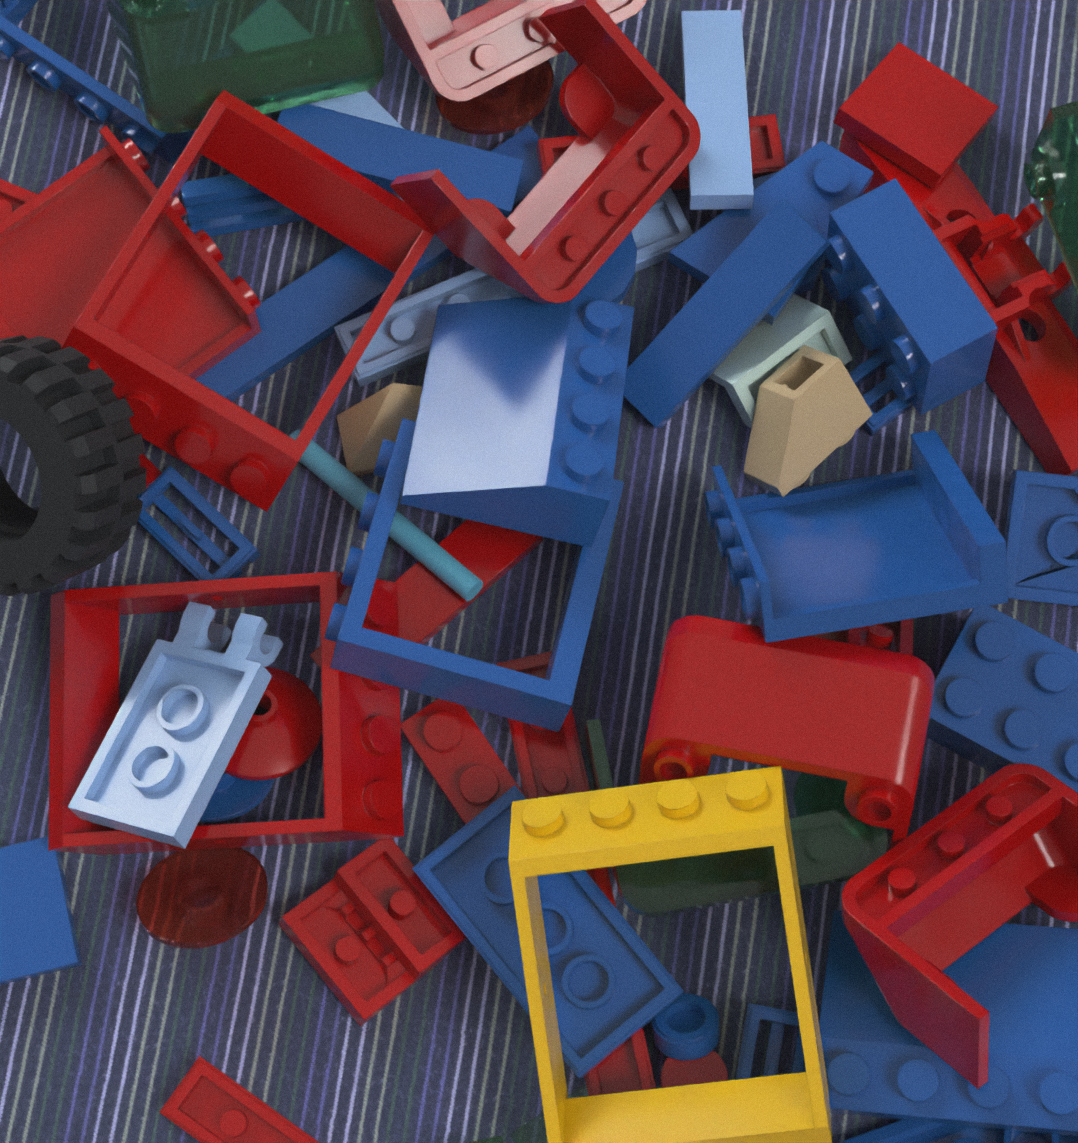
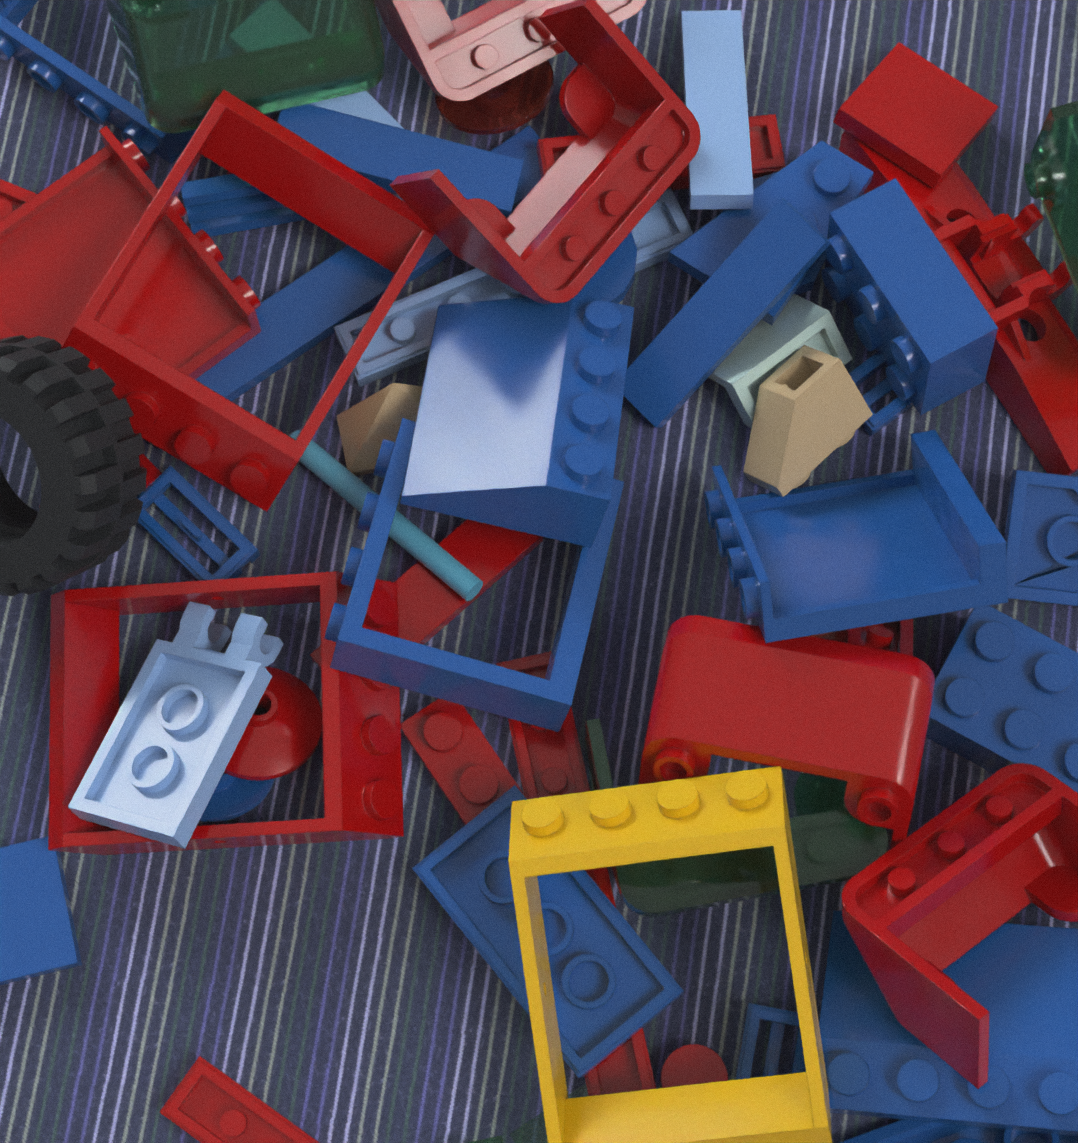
(202, 897): clear red dish -> none
(372, 930): red slope -> none
(687, 1028): blue tile -> none

